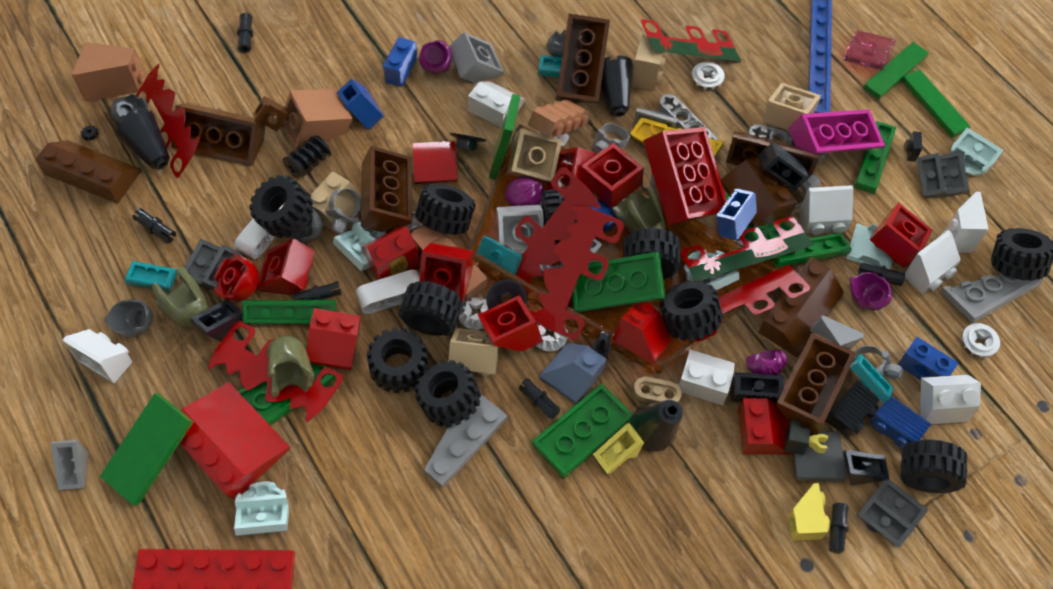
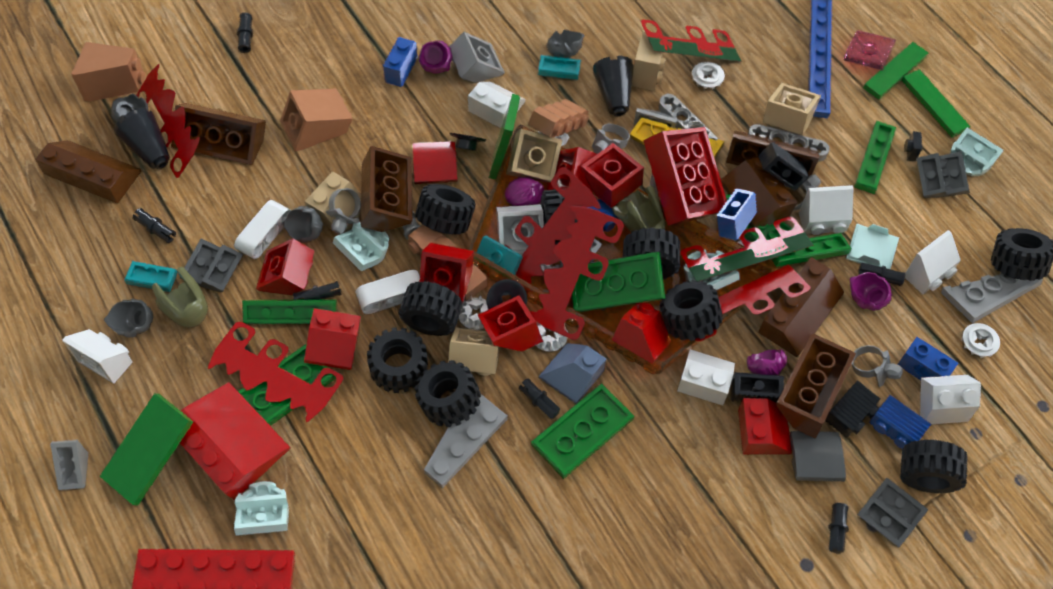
(89, 133): black piece -> none
(217, 320): black slope -> none
(236, 279): red cylinder -> none
(270, 108): reddish brown brick -> none
(272, 196): black tyre -> none
(288, 364): olive hair -> none
(305, 155): black piece -> none
(360, 103): blue slope -> none
(392, 253): red slope -> none
(582, 59): reddish brown slope -> none
(602, 344): black axle -> none
(619, 448): light yellow slope -> none
(657, 390): tan plate -> none
(657, 424): black cone -> none
(798, 439): pearl dark grey piece -> none
(808, 518): light yellow slope -> none
(836, 132): dark pink slope -> none
(836, 332): light grey slope -> none
(865, 467): black slope -> none
(871, 378): teal plate -> none
(901, 235): red slope -> none
(968, 224): white slope -> none

